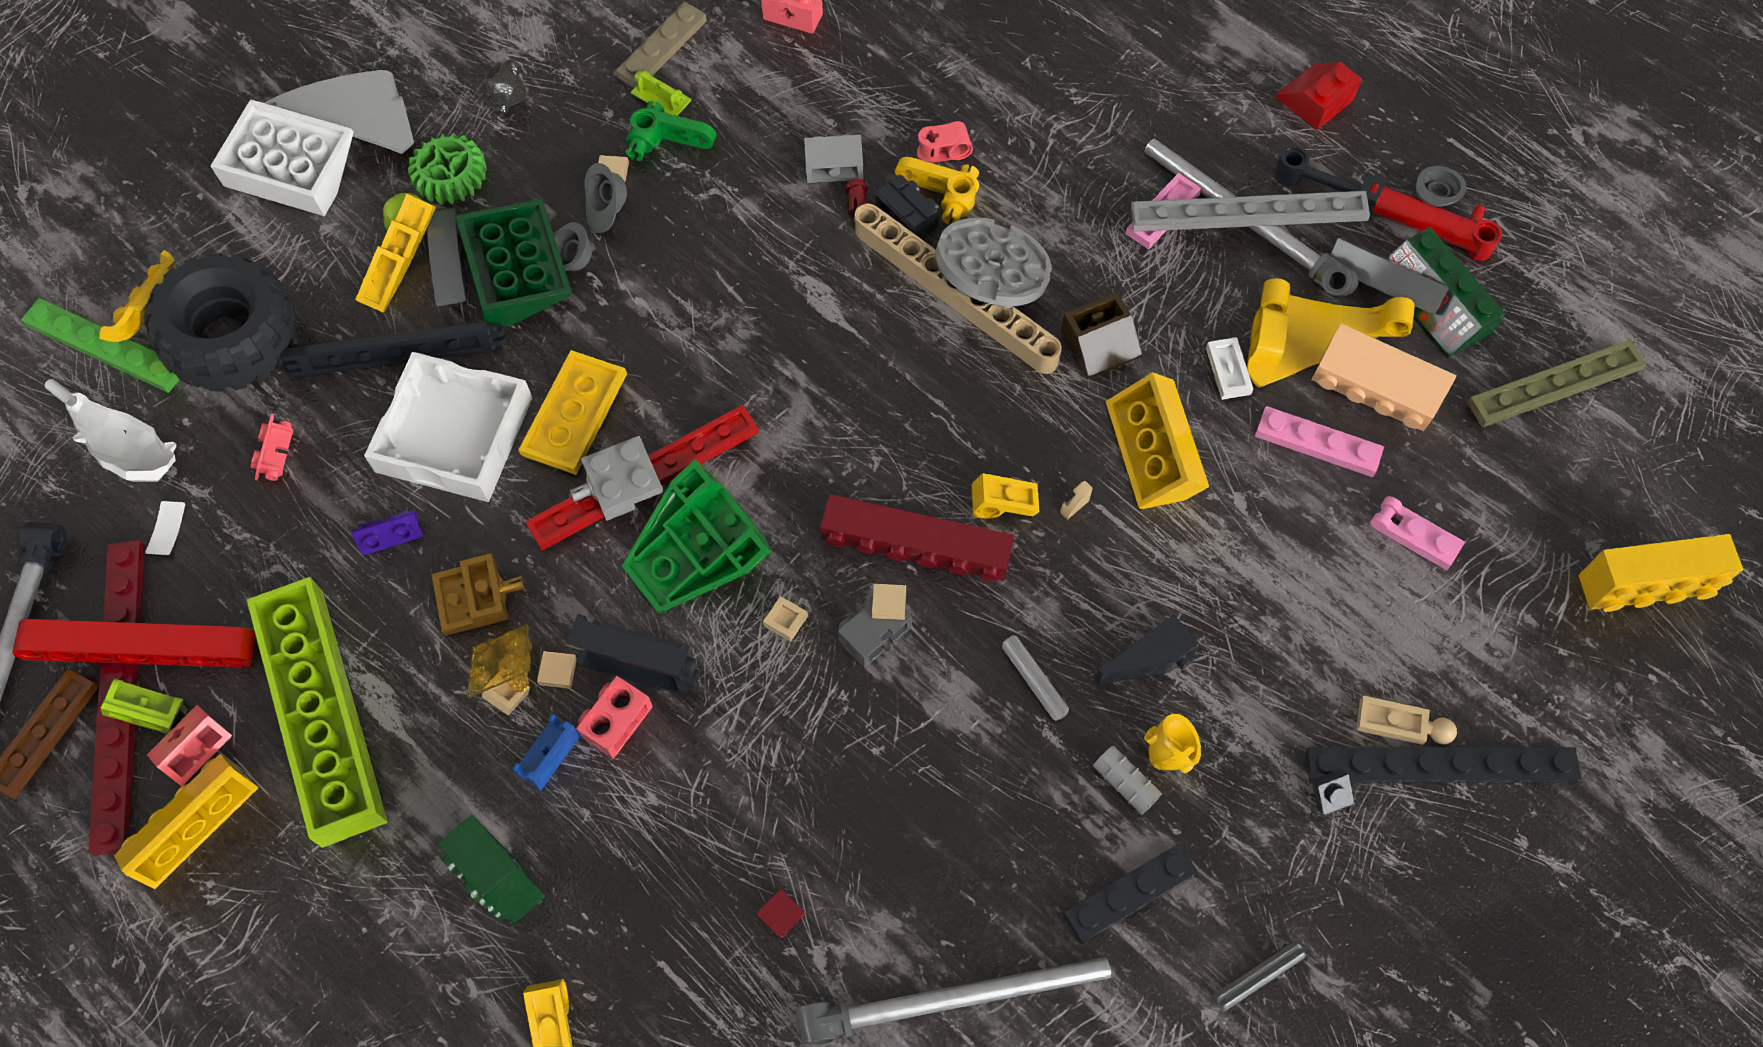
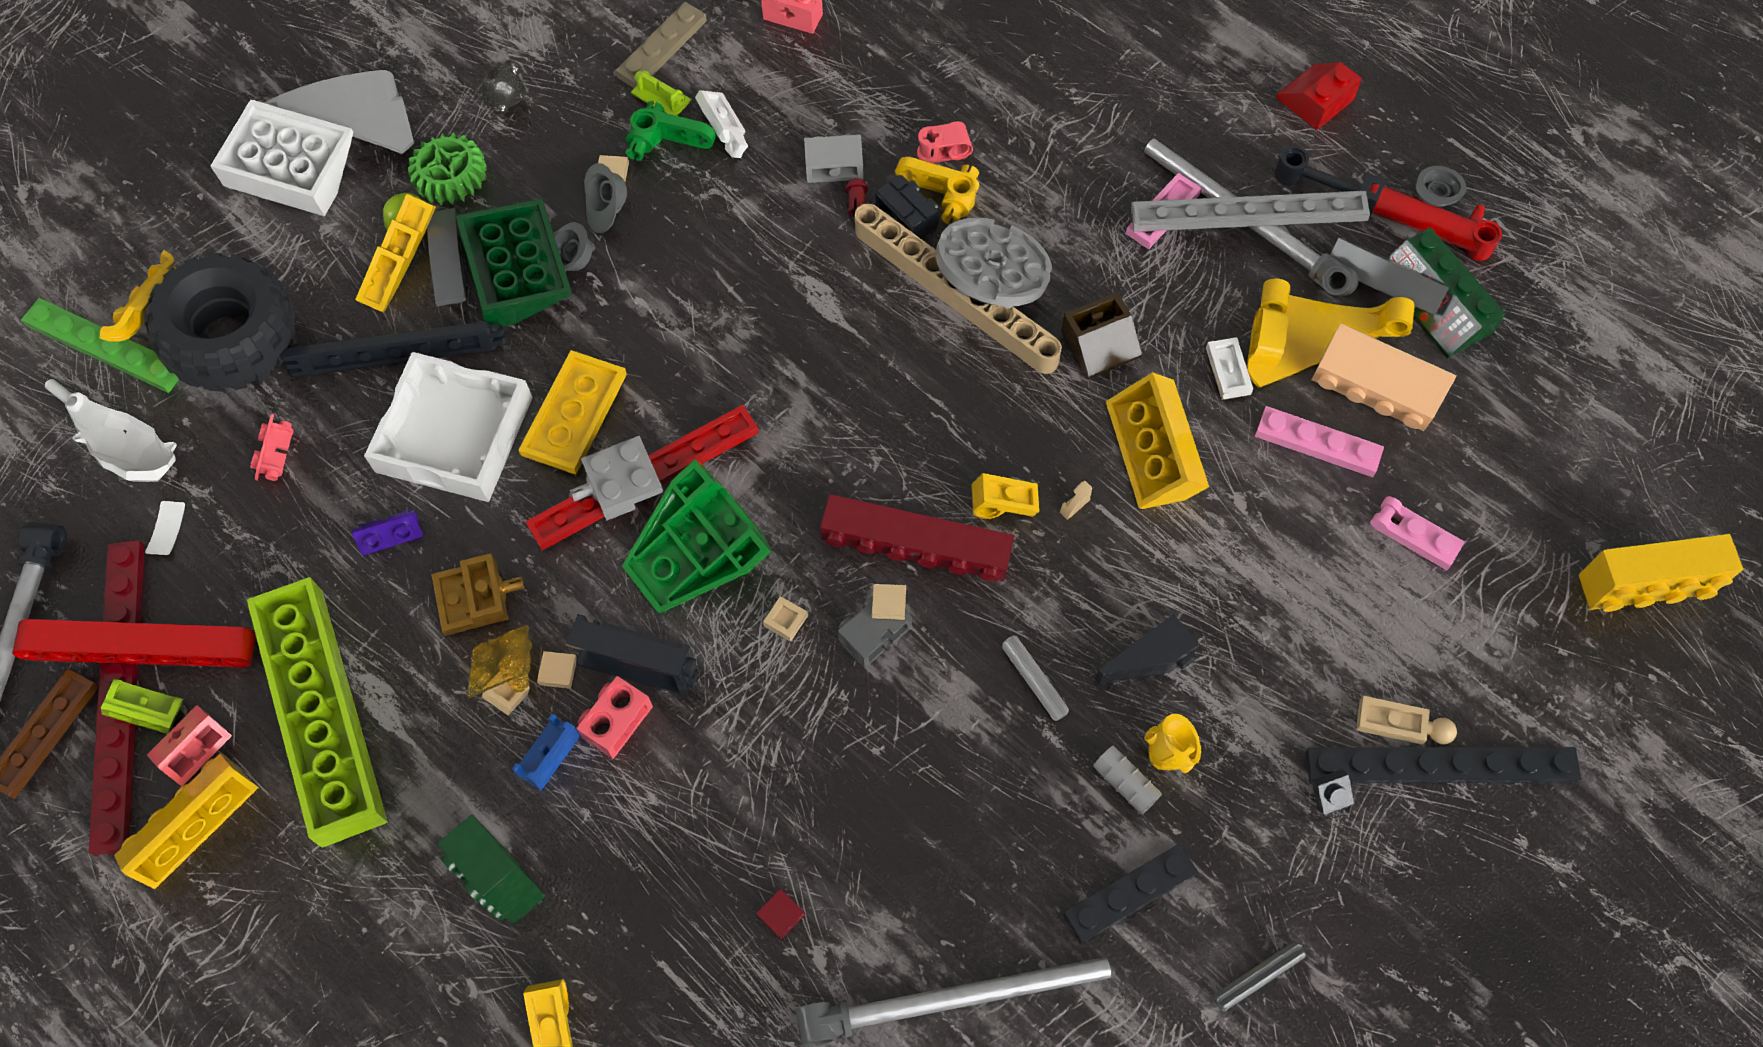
(723, 121): none -> white hinge
(1556, 383): olive plate -> none

